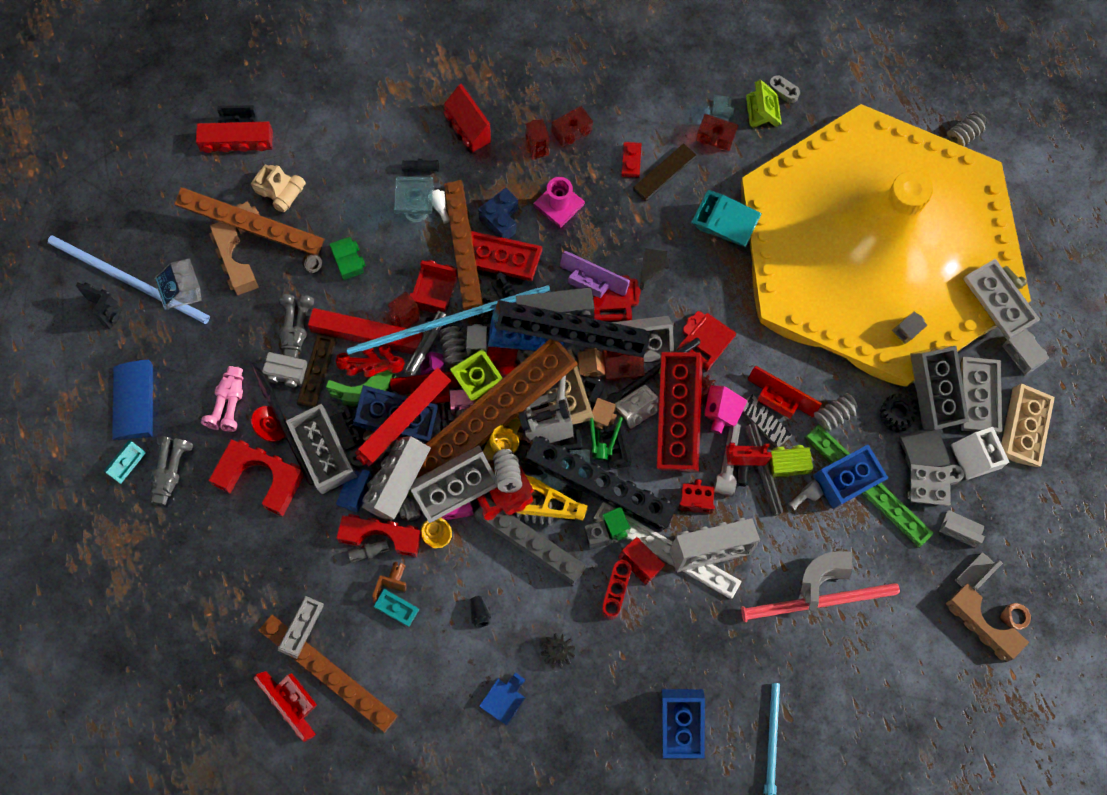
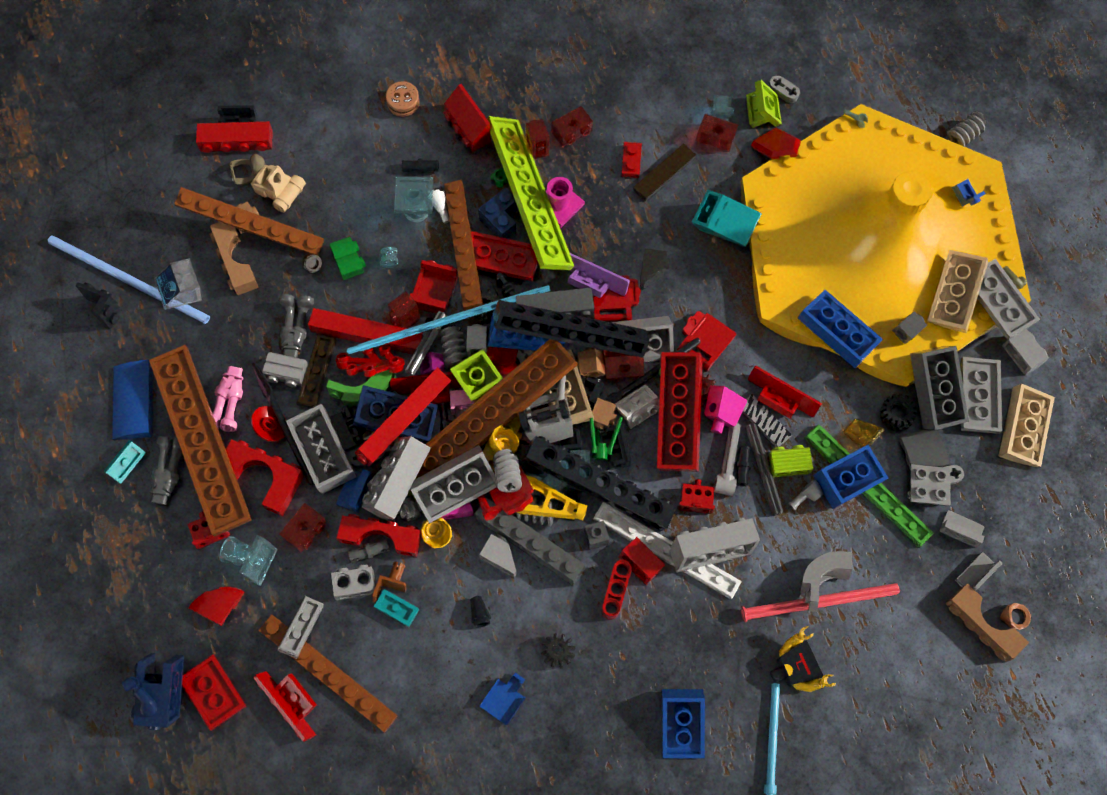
(156, 694): none -> dark blue torso
(200, 441): none -> dark orange plate
(201, 533): none -> red piece
(212, 692): none -> red tile
(217, 603): none -> red brick
(253, 559): none -> clear light blue plant
(256, 163): none -> dark tan piece
(304, 518): none -> clear red brick
(354, 588): none -> light grey brick
(389, 257): none -> clear light blue wheel
(402, 99): none -> nougat head
(496, 177): none -> green plate
(498, 554): none -> light grey slope
(530, 194): none -> lime plate
(616, 524): green brick -> none
(747, 455): red hinge -> none
(777, 144): none -> red tile
(799, 665): none -> torso
(836, 412): light grey piece -> none
(840, 328): none -> blue slope
(860, 118): none -> sand green hand
(863, 432): none -> clear yellow slope
(958, 290): none -> tan slope
(966, 193): none -> blue bracket
(980, 453): white slope -> none

